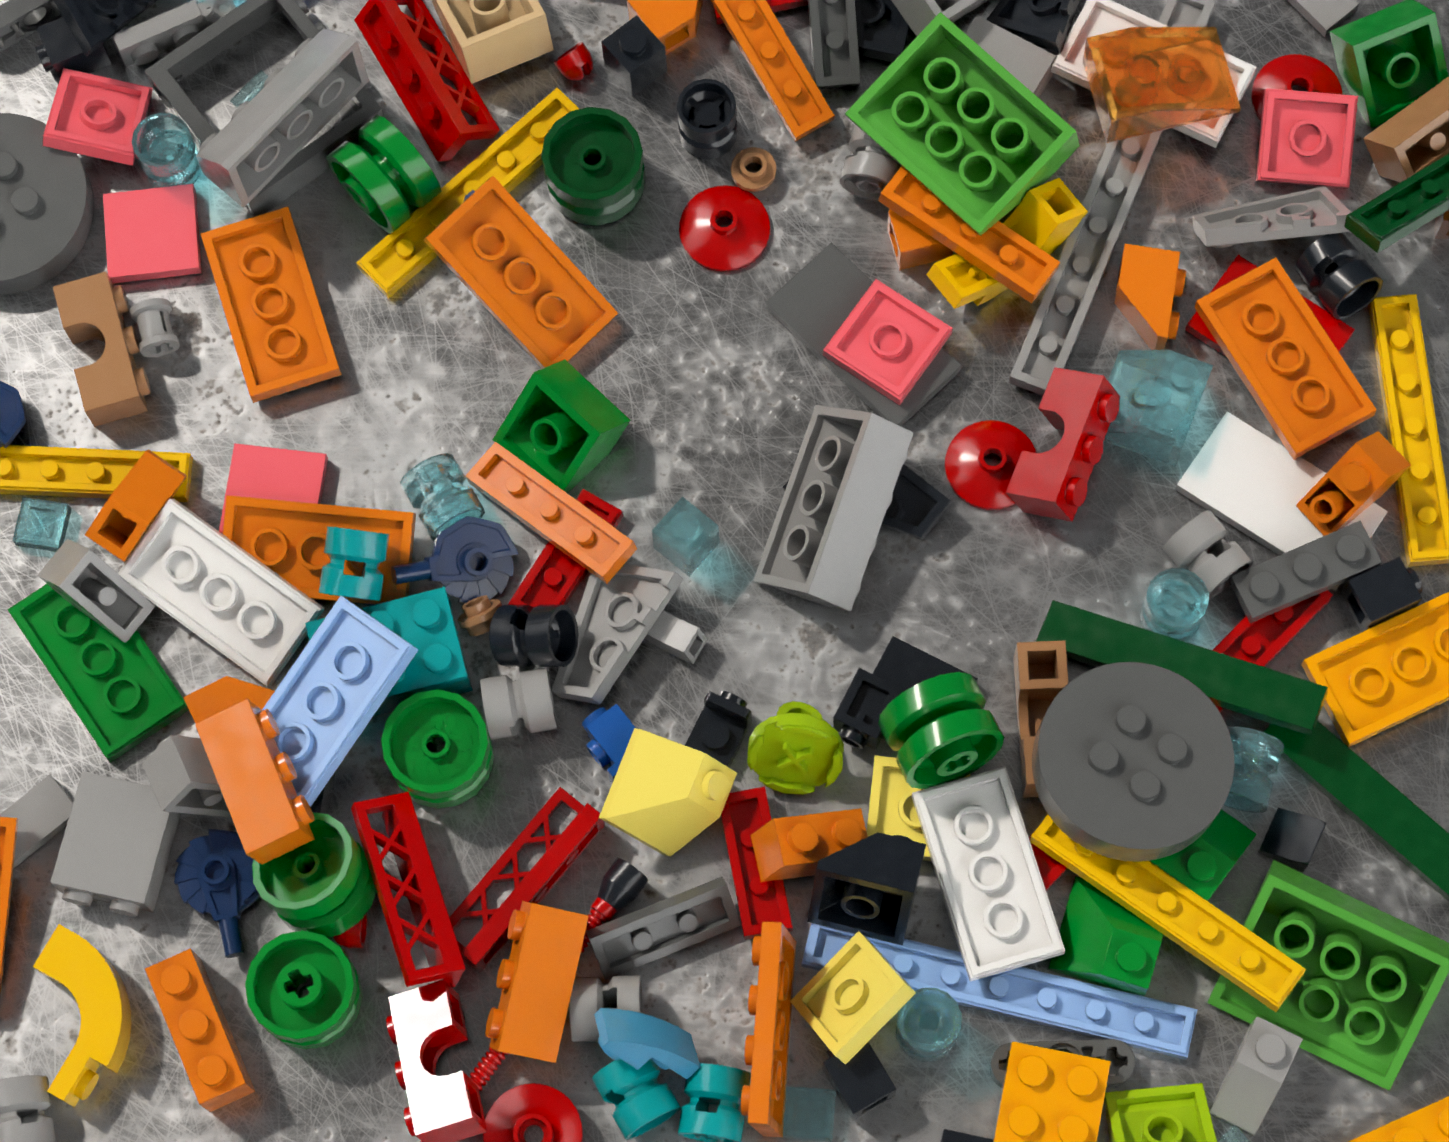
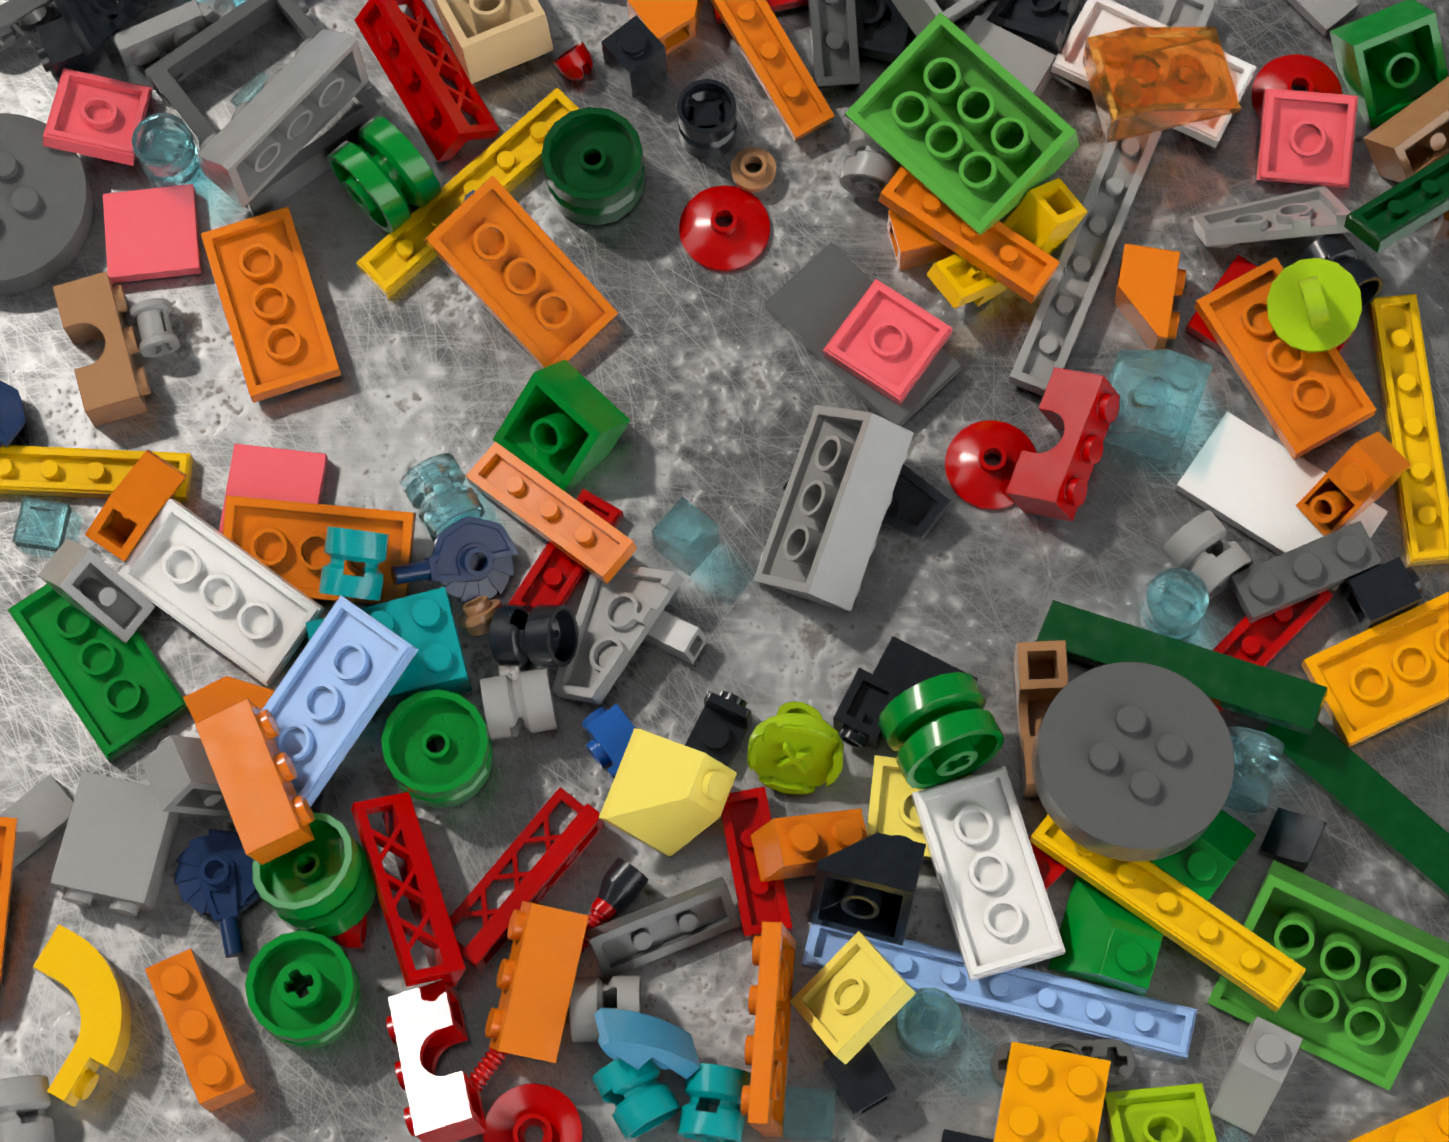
(1314, 305): none -> lime tile

